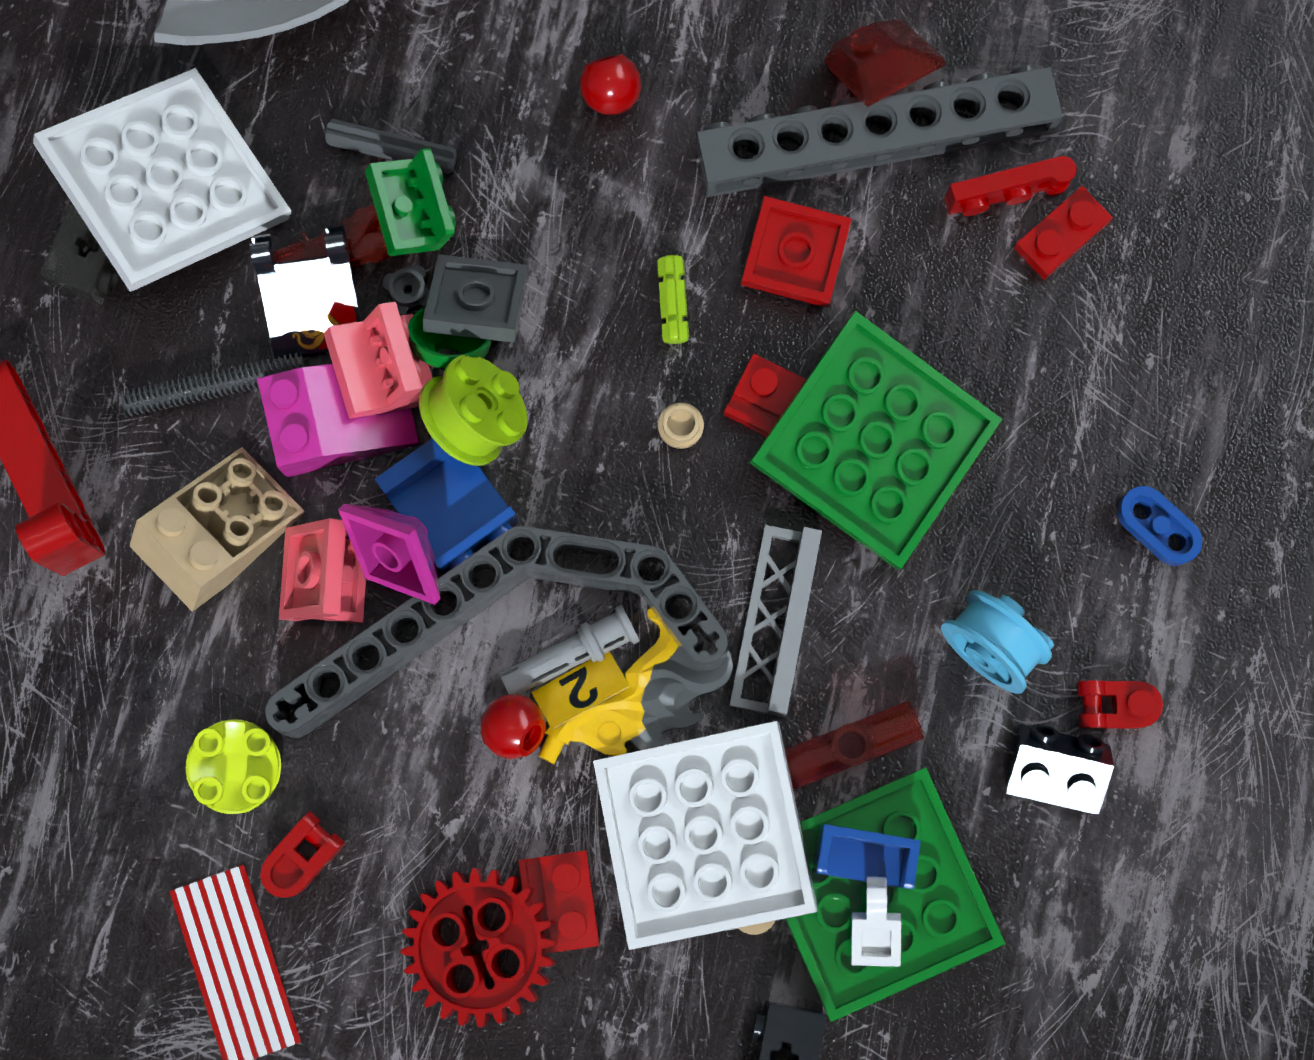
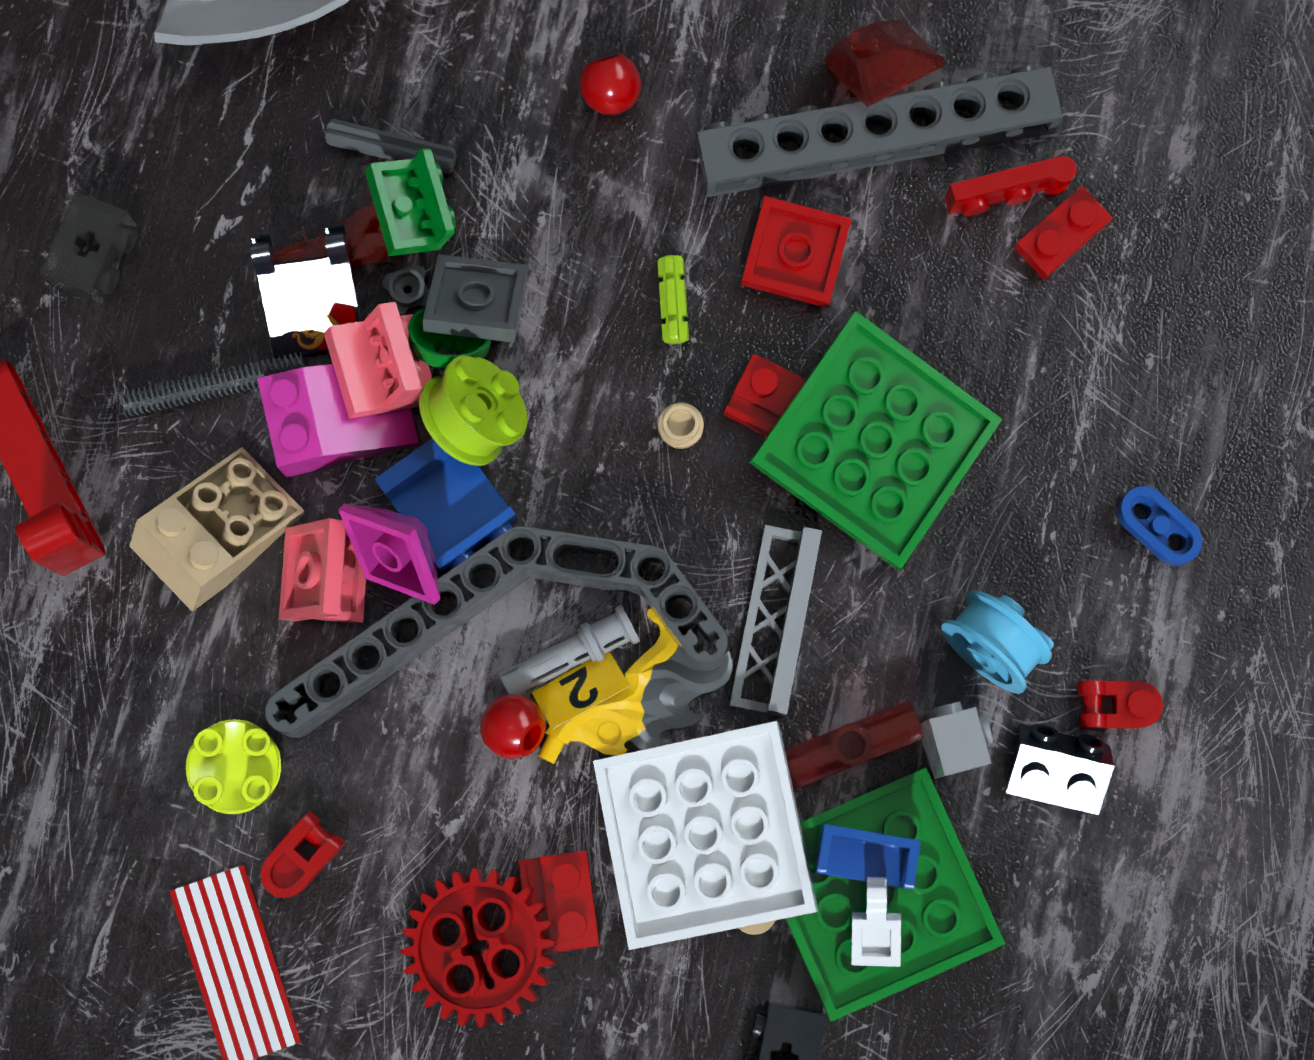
(161, 178): white plate -> none
(955, 740): none -> light grey brick

